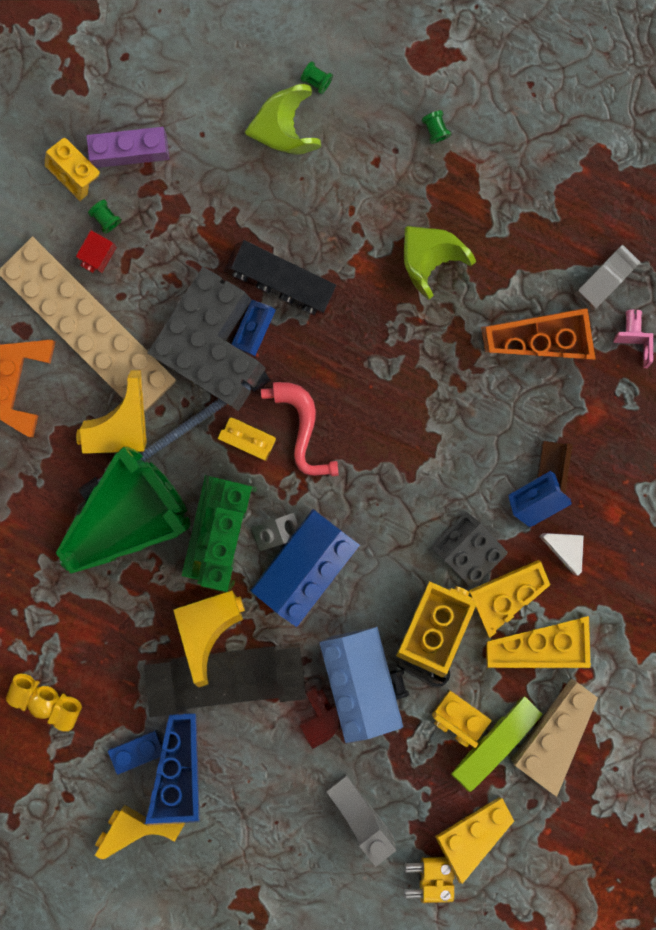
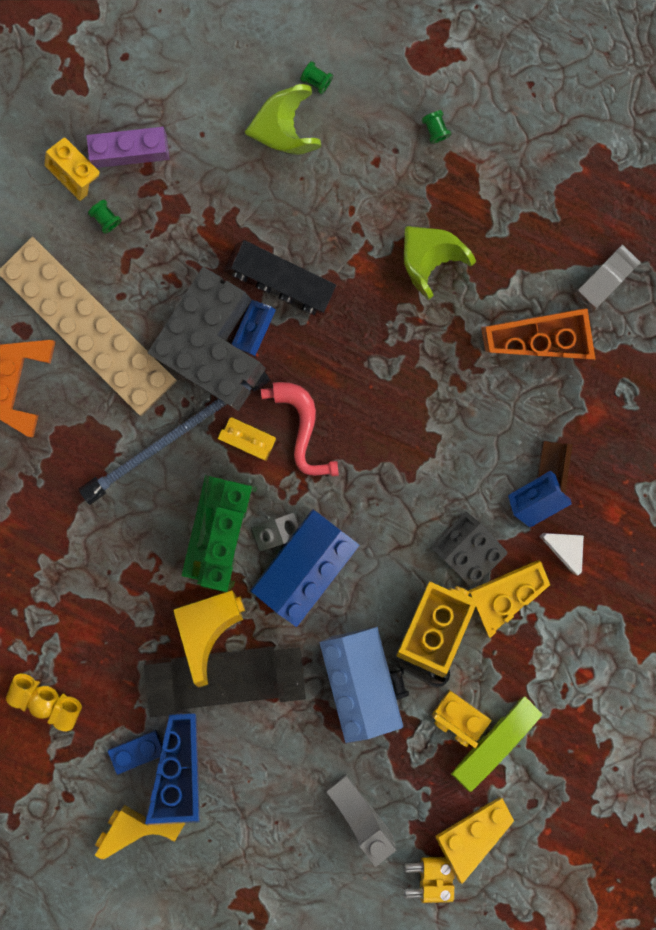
(95, 252): red brick -> none
(121, 426): yellow arch -> none
(123, 514): green cone -> none
(324, 723): clear red brick -> none
(547, 647): yellow wing -> none
(555, 738): tan wedge -> none
(634, 336): bright pink bracket -> none

